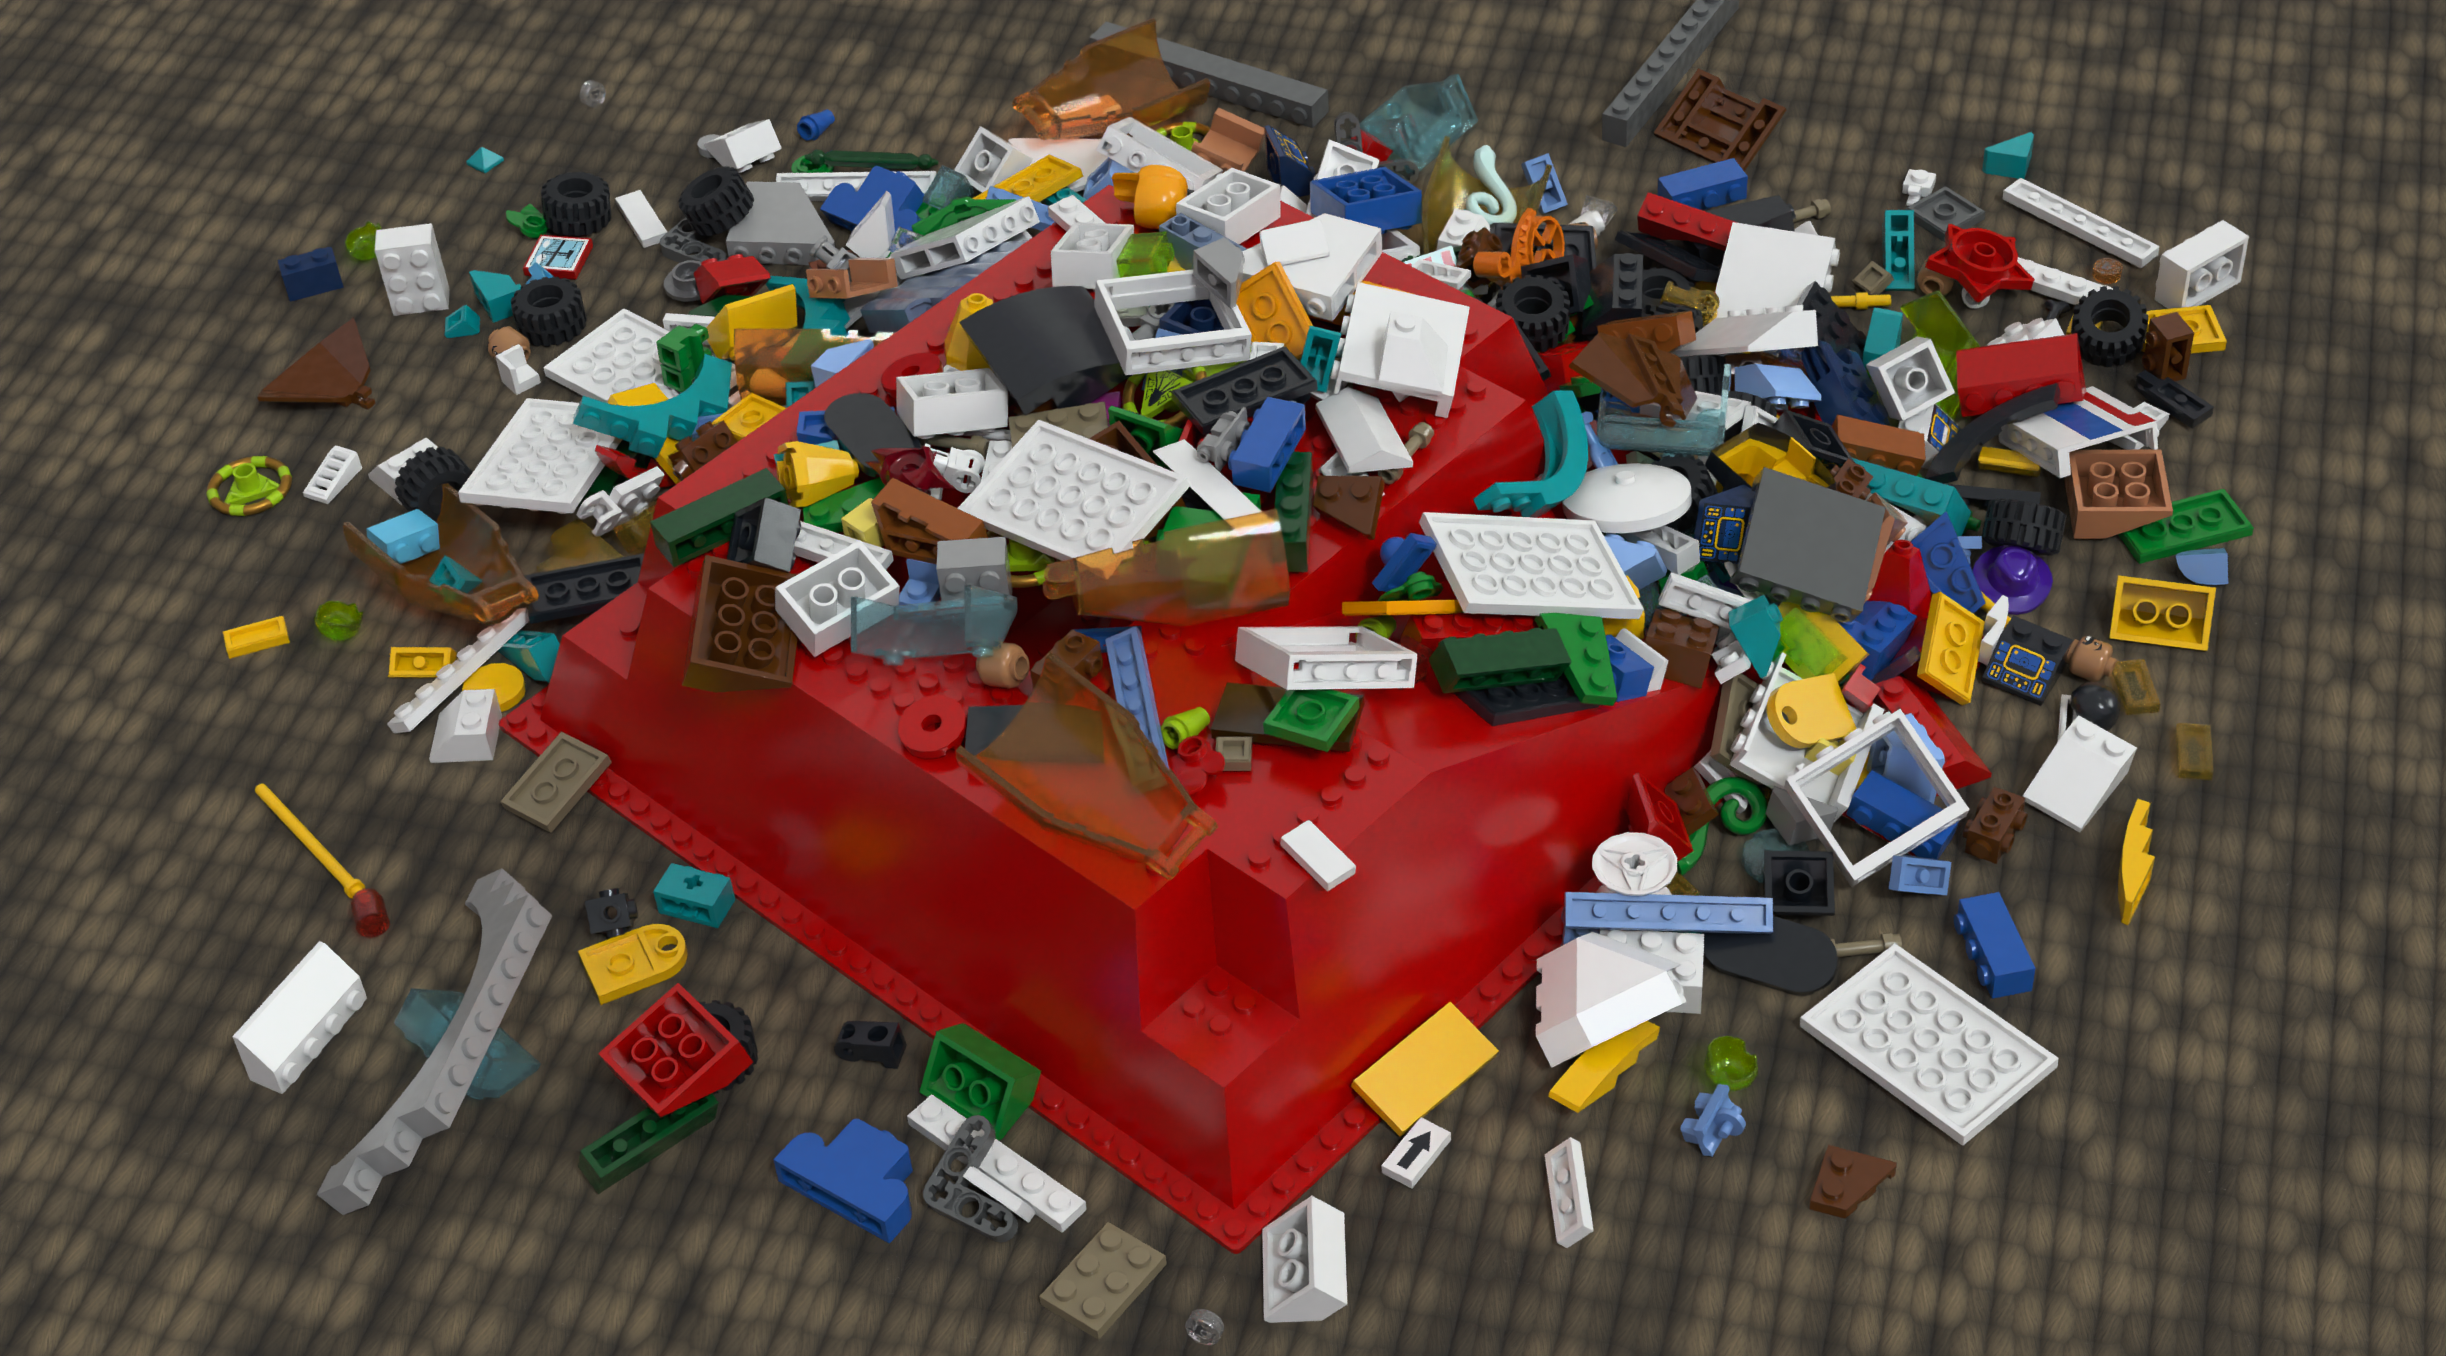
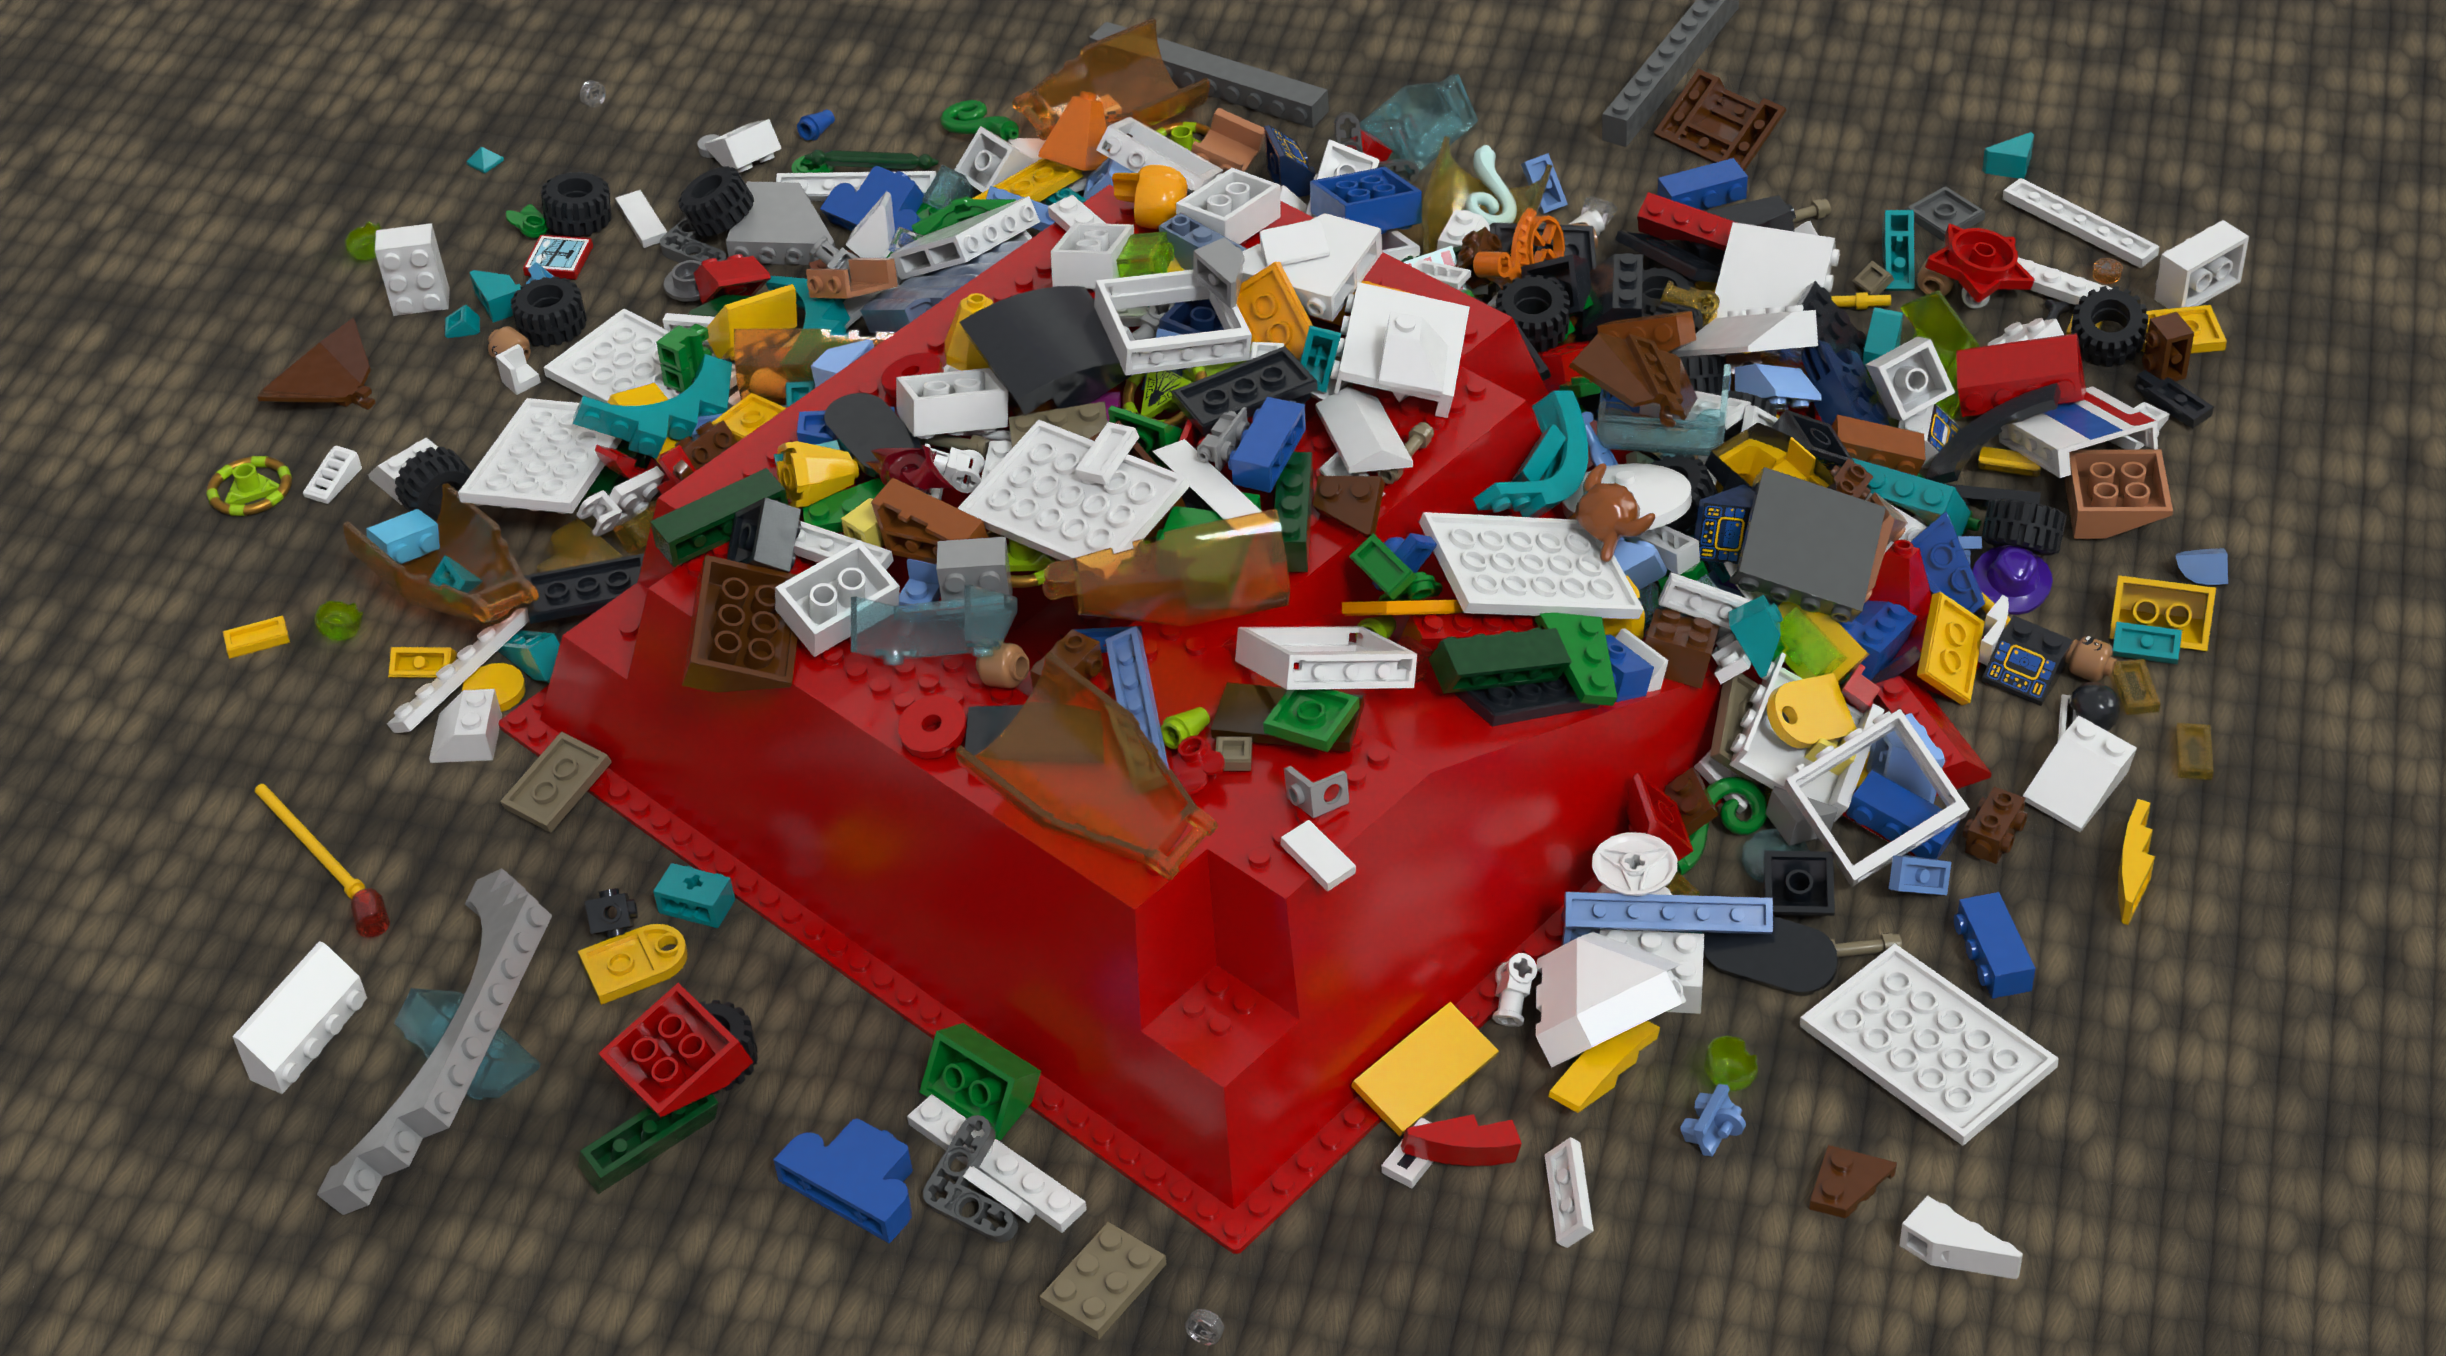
(310, 273): dark blue slope -> none
(668, 461): none -> red panel
(871, 1042): black leg -> none
(970, 118): none -> green plant
(1077, 134): none -> orange slope
(1107, 453): none -> white tile
(1304, 1263): white slope -> none
(1310, 795): none -> light grey bracket
(1383, 566): none -> green tile
(1463, 1142): none -> red slope
(1513, 986): none -> white connector
(1540, 455): none -> teal slope
(1609, 512): none -> dark orange piece
(1918, 184): white plate -> none
(1953, 1242): none -> white slope
(2147, 642): none -> teal plate
(2193, 525): green tile -> none

